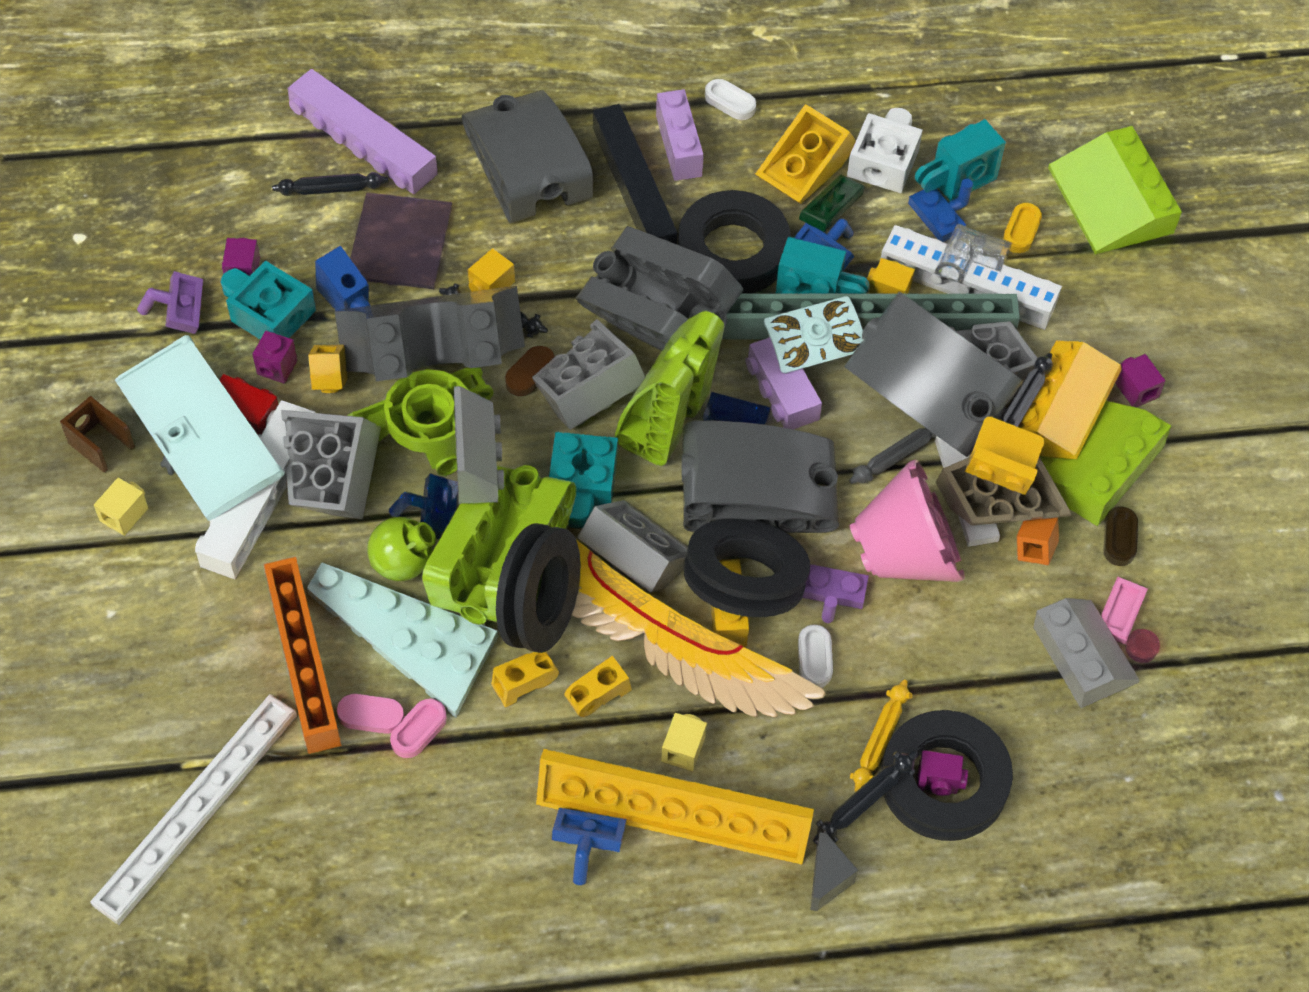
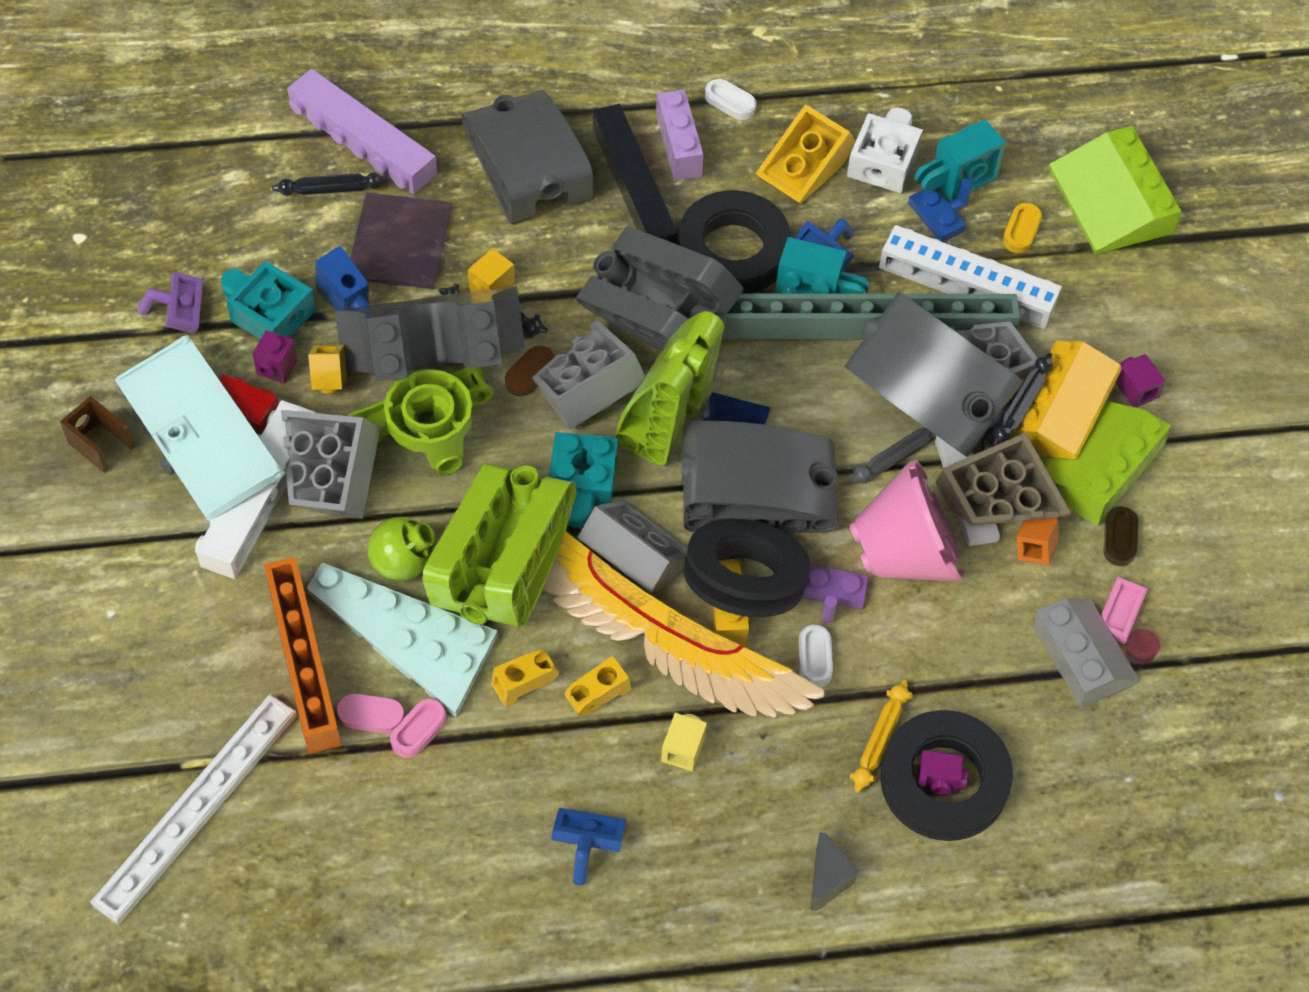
(121, 506): light yellow brick -> none
(241, 254): magenta brick -> none
(437, 503): clear blue plate -> none
(476, 448): light grey slope -> none
(519, 616): black tyre -> none
(675, 806): yellow plate -> none
(790, 393): lavender brick -> none
(815, 334): light aqua shield -> none
(832, 202): dark green tile -> none
(867, 795): black wheel -> none
(890, 278): yellow brick -> none
(970, 246): clear brick -> none
(1005, 455): yellow bracket -> none

